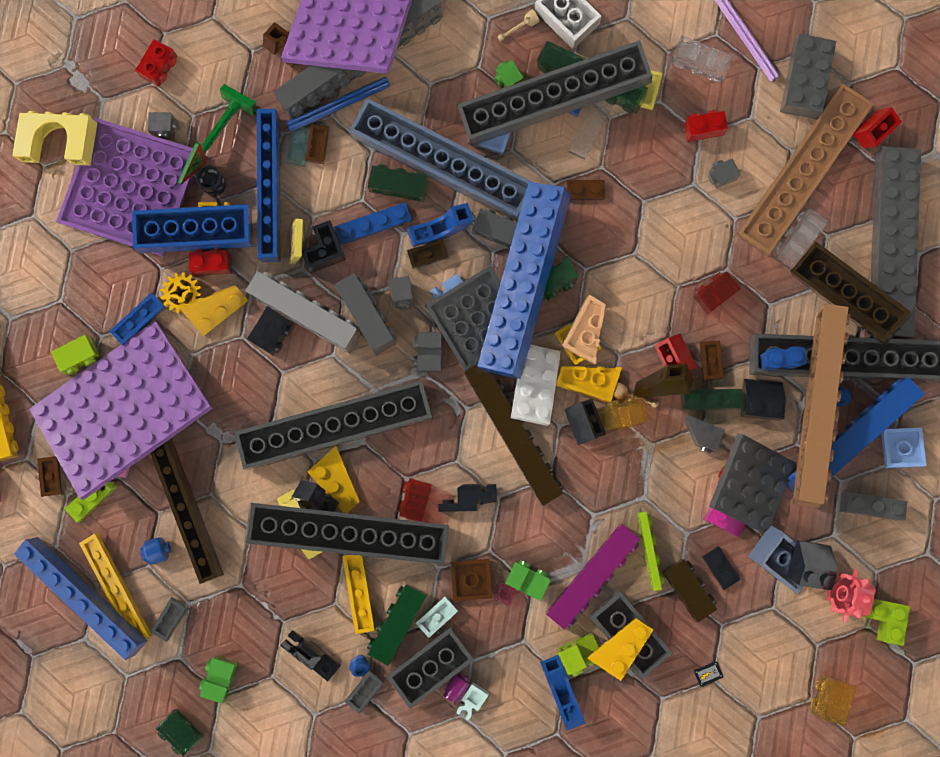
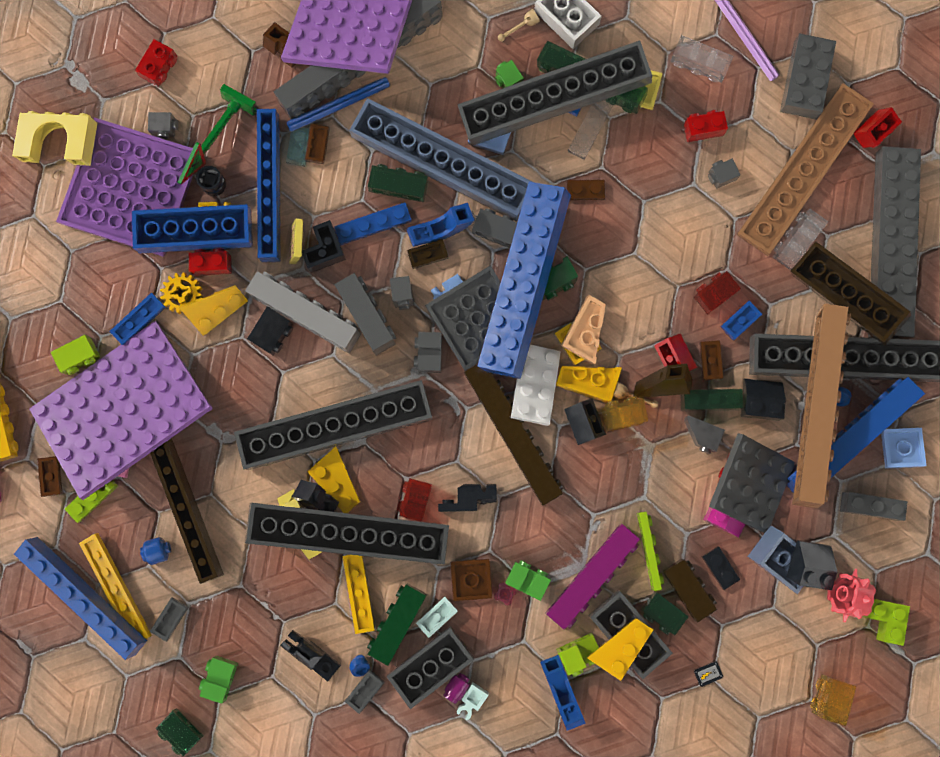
(664, 613): none -> clear green brick
(741, 320): none -> blue plate
(788, 359): blue brick -> none

